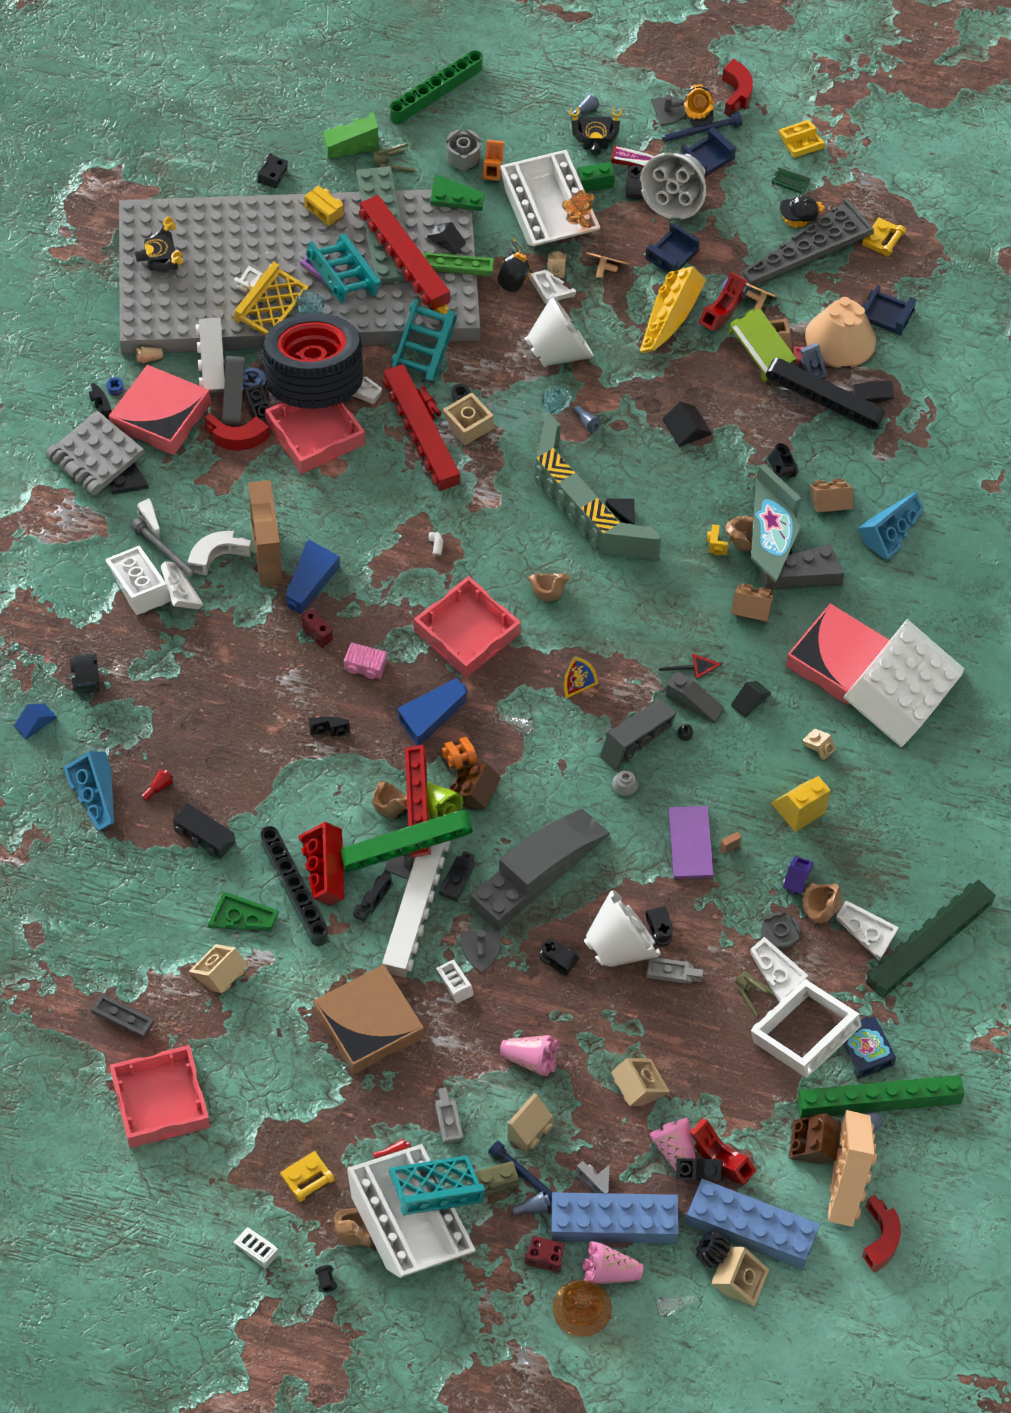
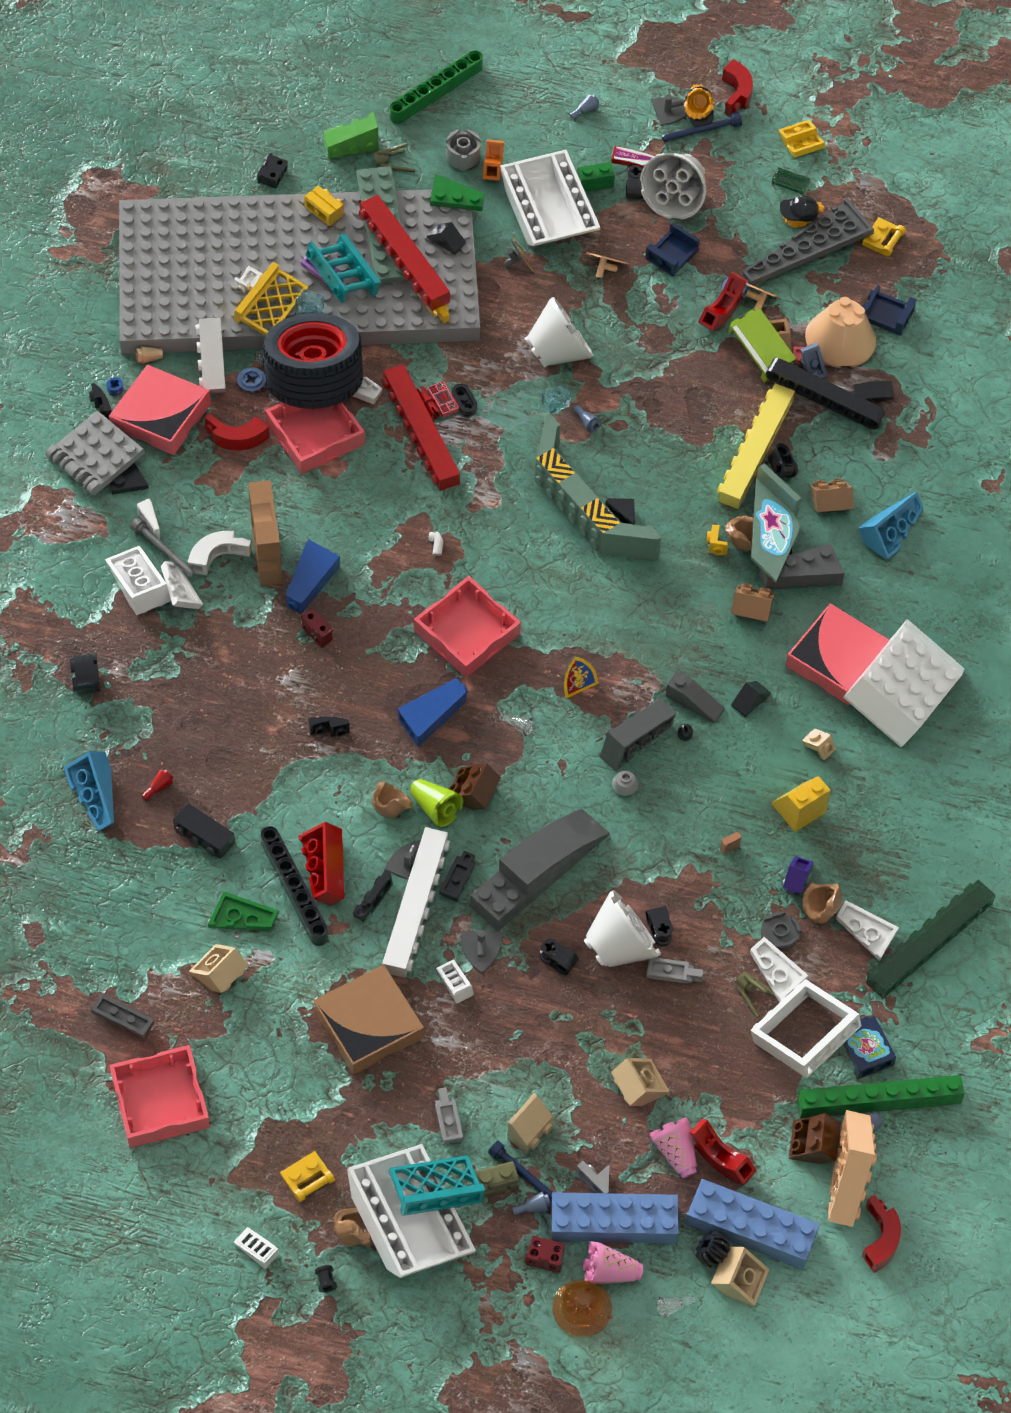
(33, 719): blue slope -> none
(160, 249): black torso -> none
(233, 391): dark grey beam -> none
(257, 401): black slope -> none
(365, 661): bright pink brick -> none
(398, 1146): red cone -> none
(406, 840): green beam -> none
(417, 790): red plate -> none
(443, 337): teal fence -> none
(443, 399): none -> tile
(453, 755): orange brick -> none
(460, 264): bright green tile -> none
(469, 419): tan slope -> none
(514, 272): black hair -> none
(532, 1053): bright pink cone -> none
(547, 586): medium nougat hair -> none
(550, 286): white wing -> none
(557, 264): tan bracket -> none
(578, 207): clear orange animal -> none
(595, 132): black torso -> none
(672, 306): yellow wedge -> none
(686, 424): black slope -> none
(690, 842): medium lavender tile -> none
(699, 1169): black slope -> none
(701, 666): piece -> none
(712, 151): dark blue panel -> none
(756, 446): none -> light yellow brick

